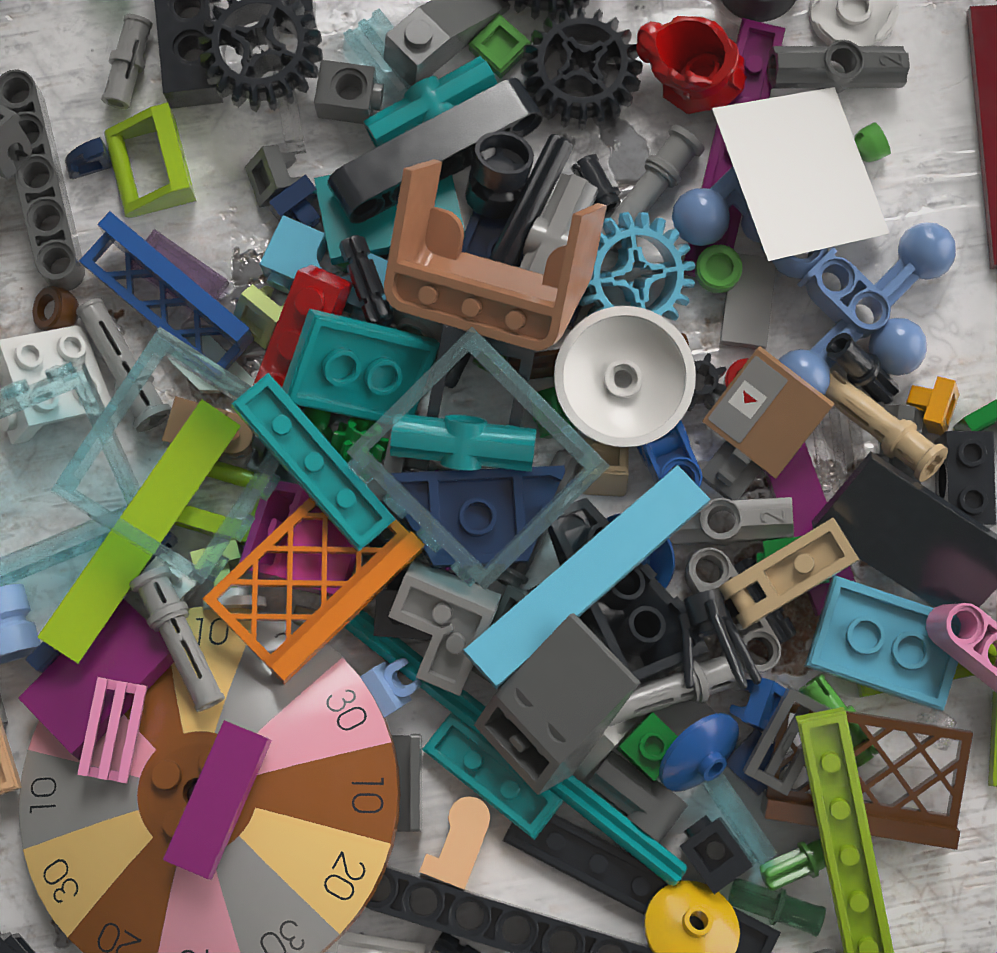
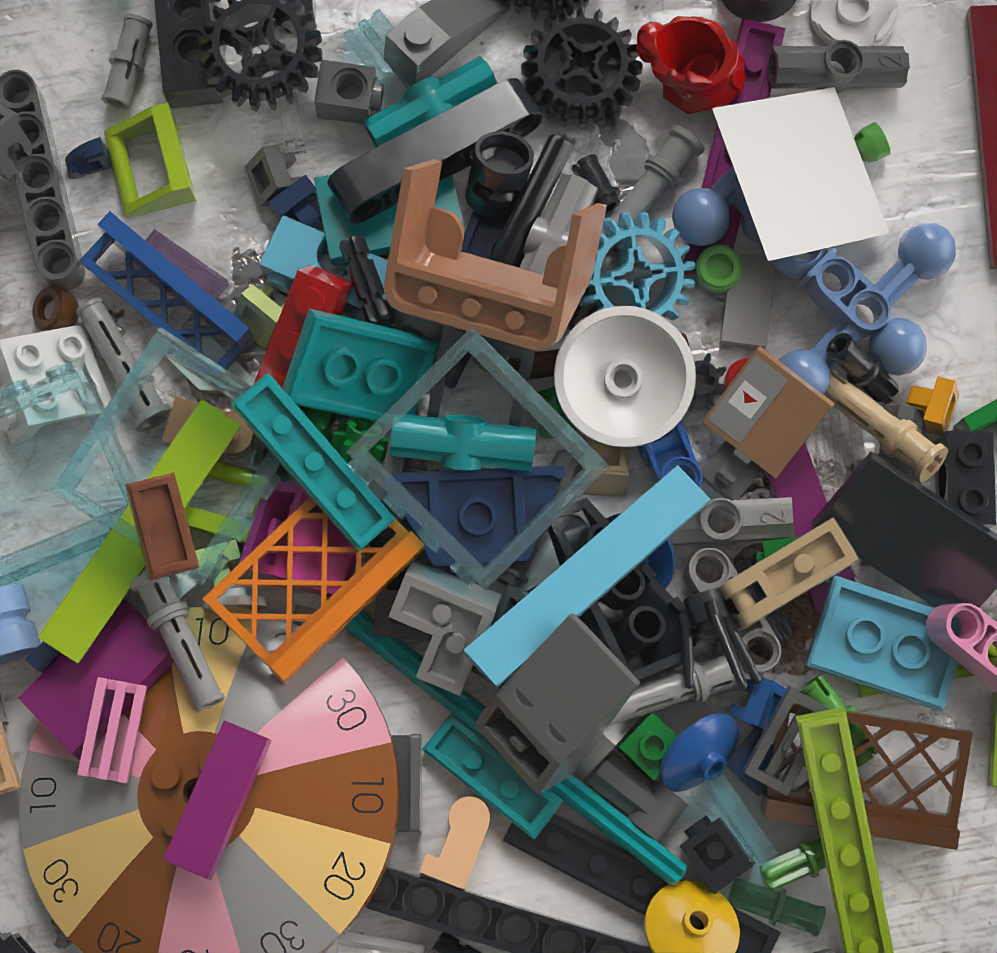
(162, 526): none -> copper tile
(387, 688): light blue tile -> none
(499, 45): bright green tile -> none

